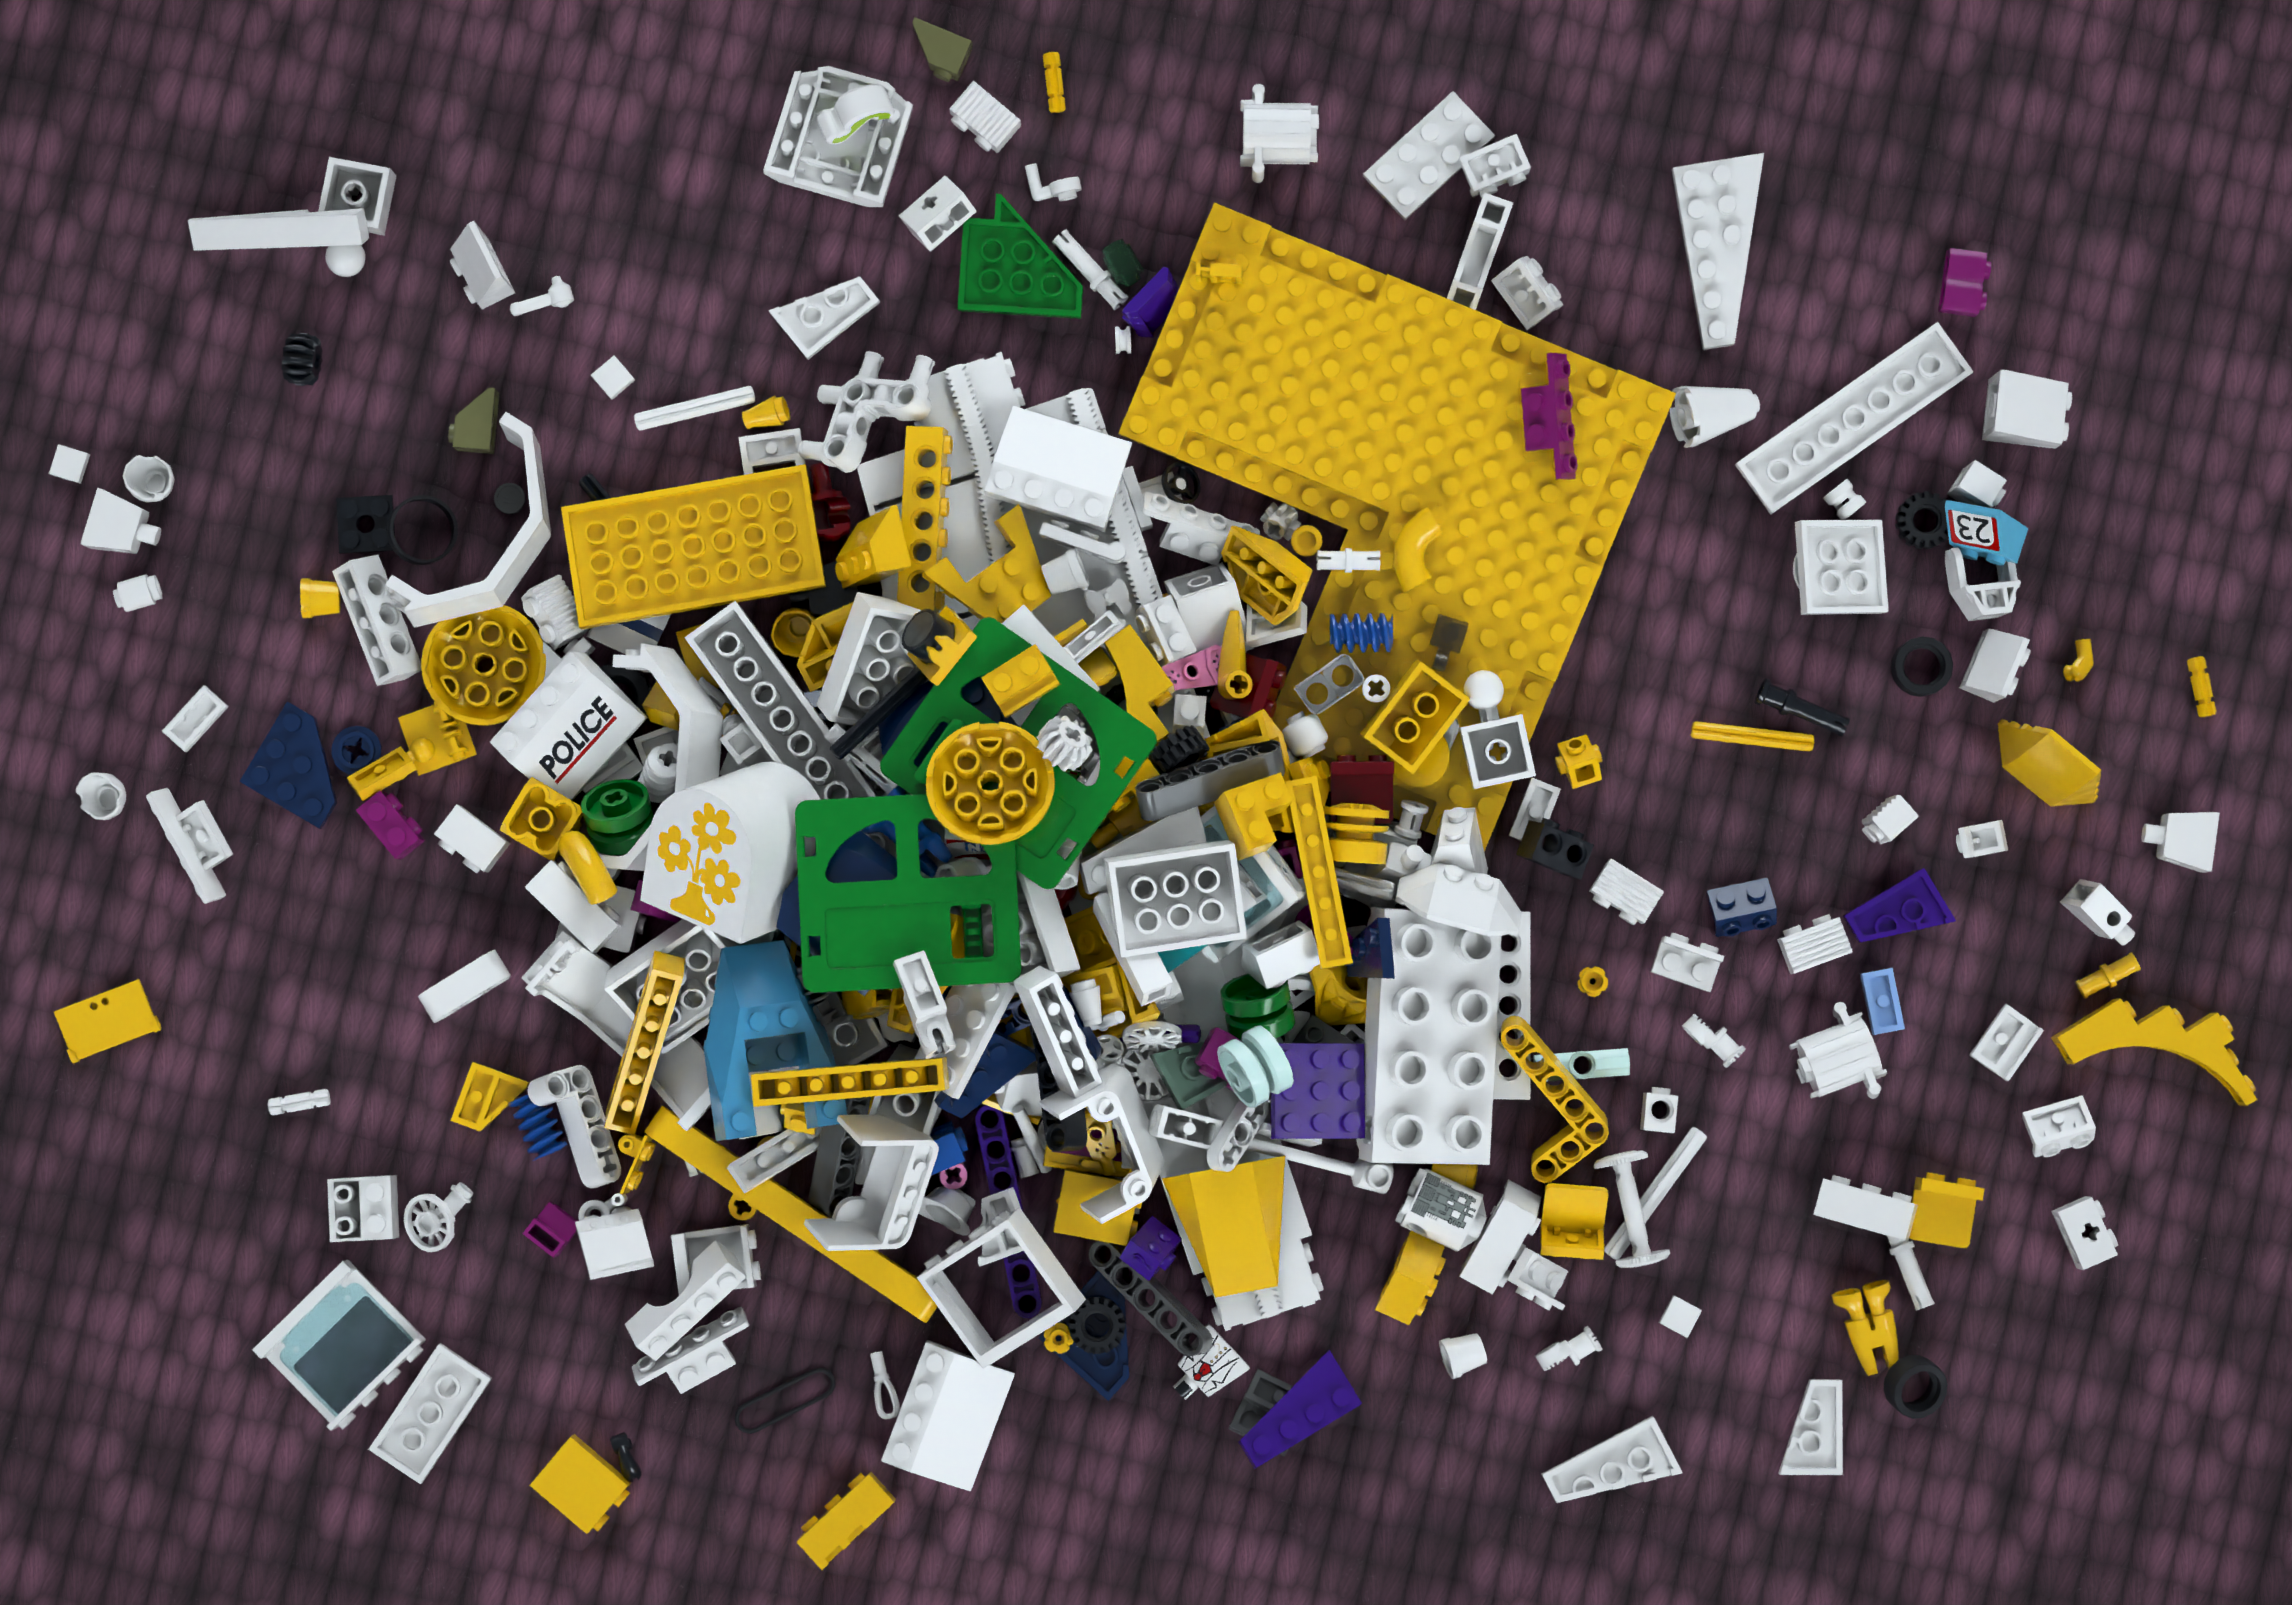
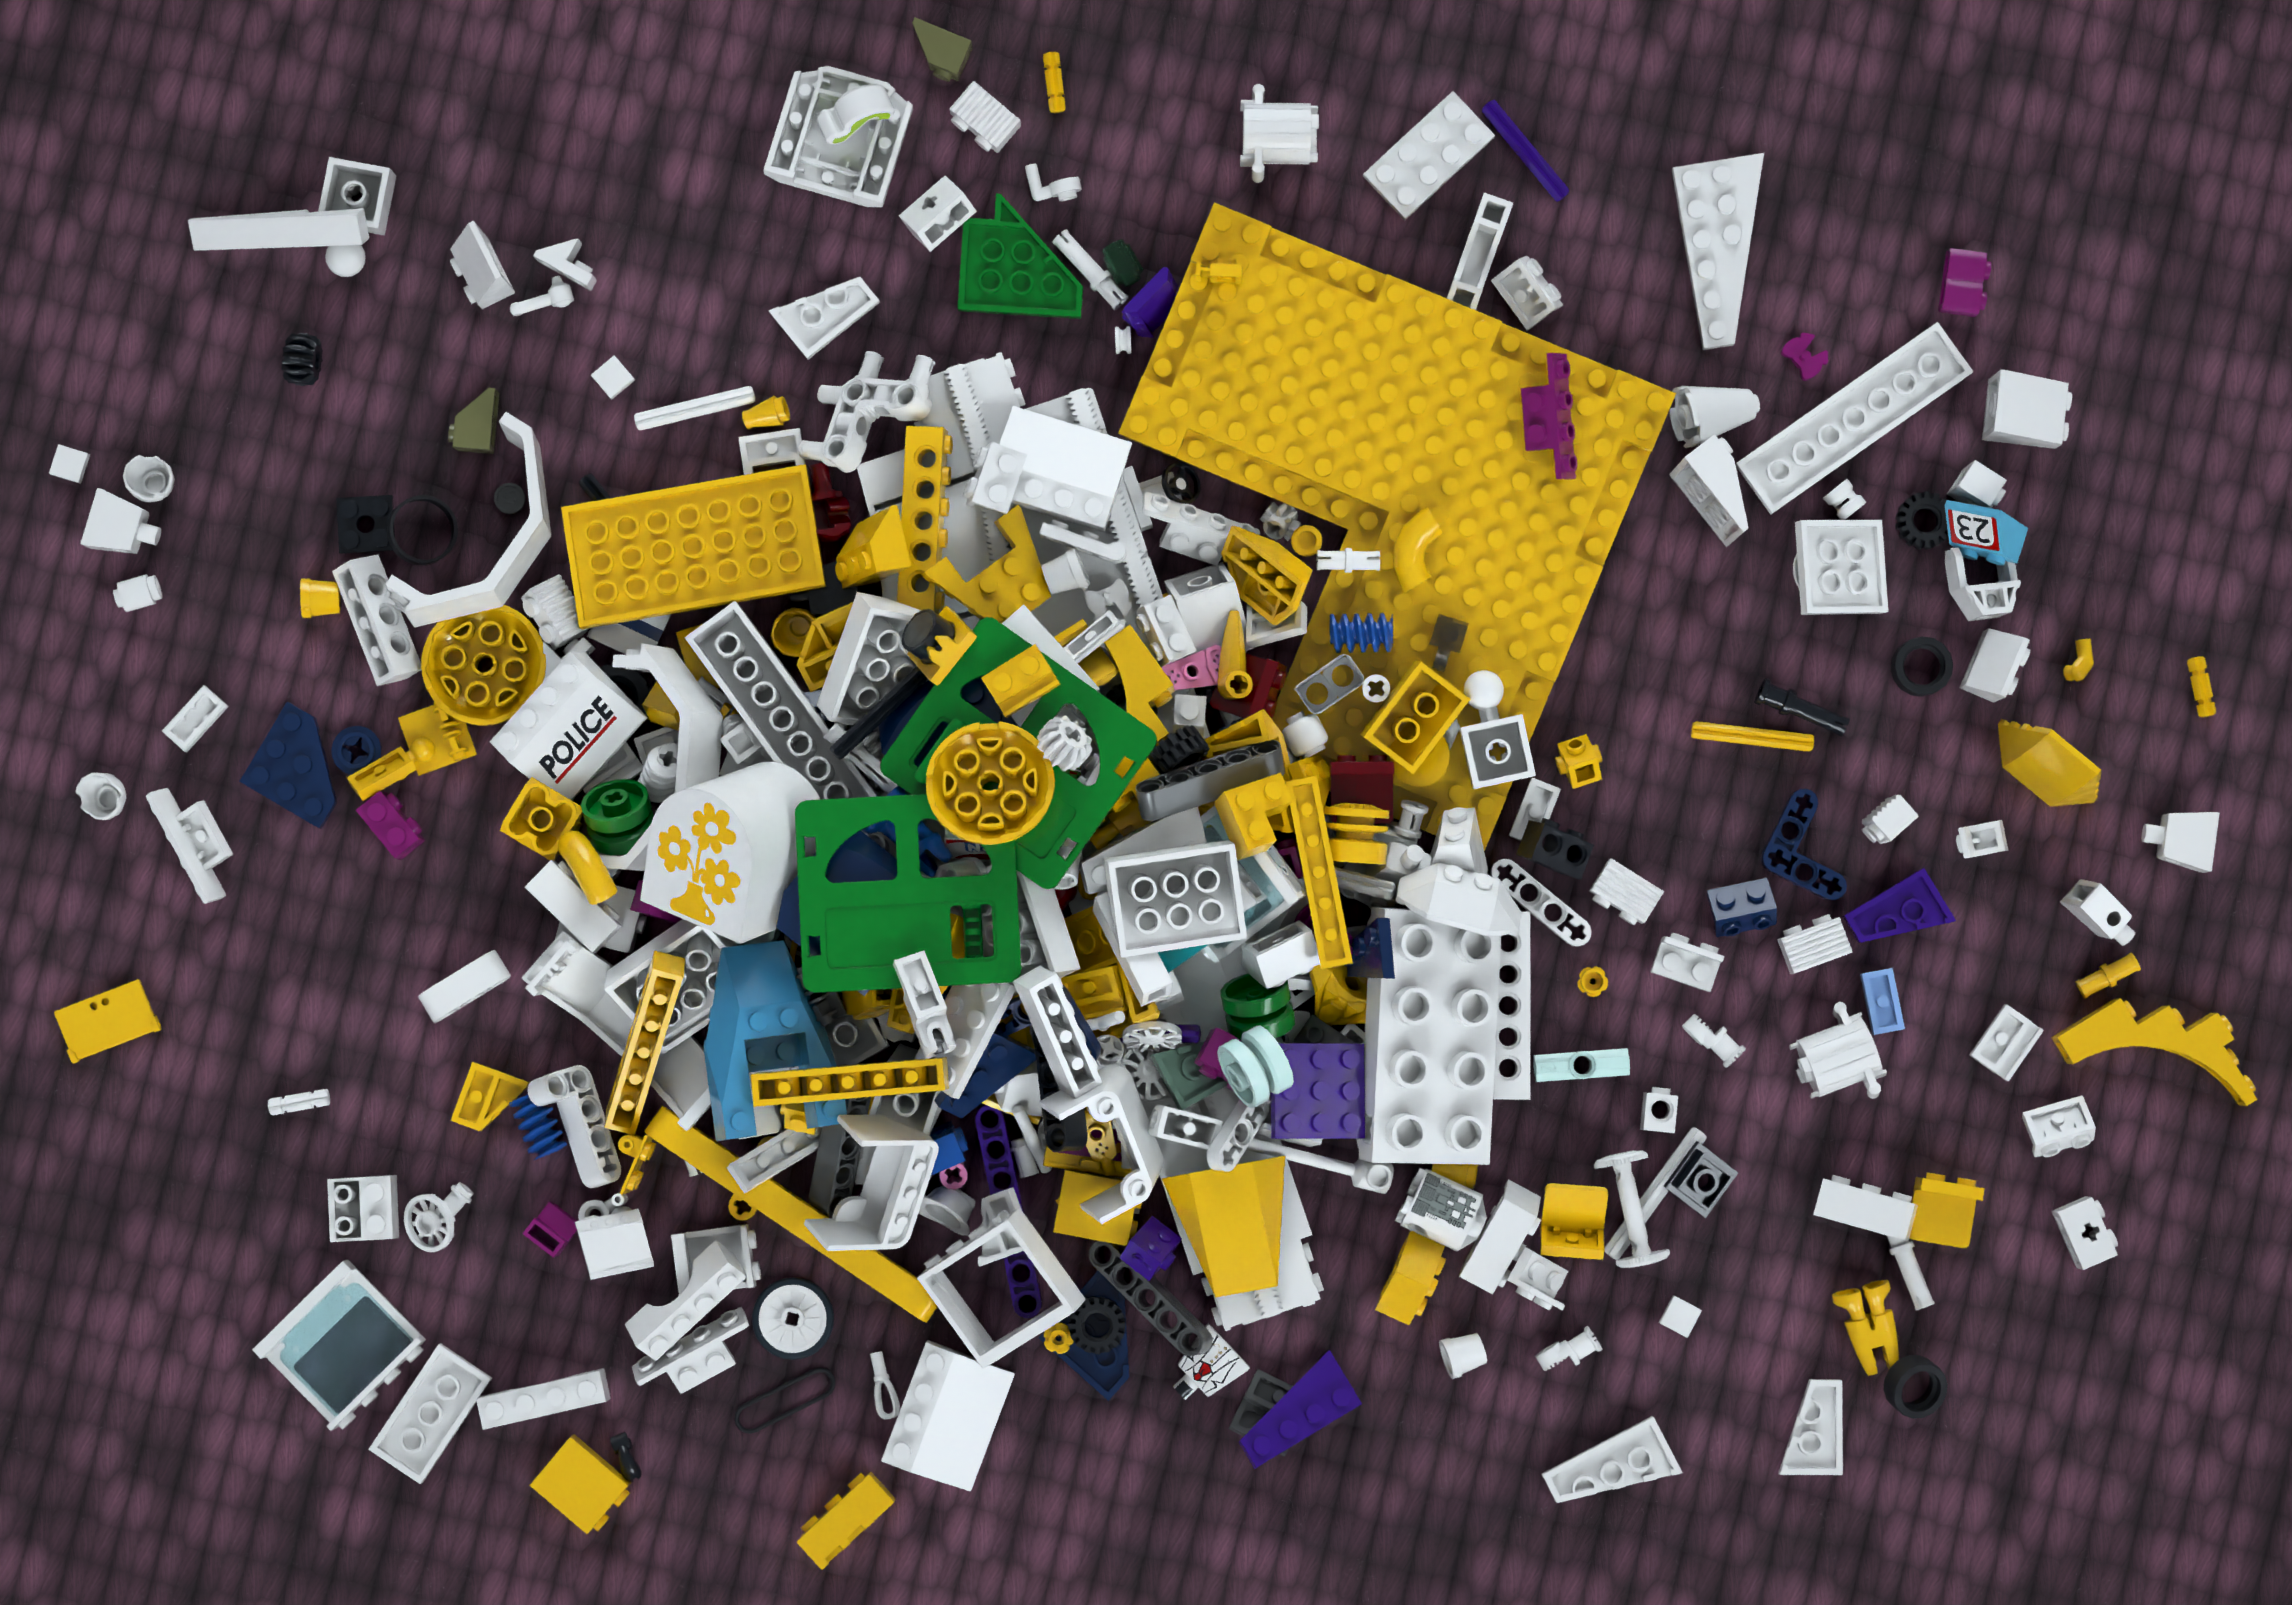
(471, 839): white piece -> none
(543, 1399): none -> white arch
(560, 259): none -> white slope
(814, 1319): none -> white wheel
(995, 477): none -> white bracket
(1087, 1001): white cone -> none
(1495, 166): white bracket -> none
(1525, 150): none -> dark purple axle
(1543, 898): none -> white beam
(1558, 1096): yellow beam -> none
(1685, 1179): none -> piece
(1713, 487): none -> white slope
(1789, 847): none -> dark blue beam
(1796, 351): none -> magenta piece

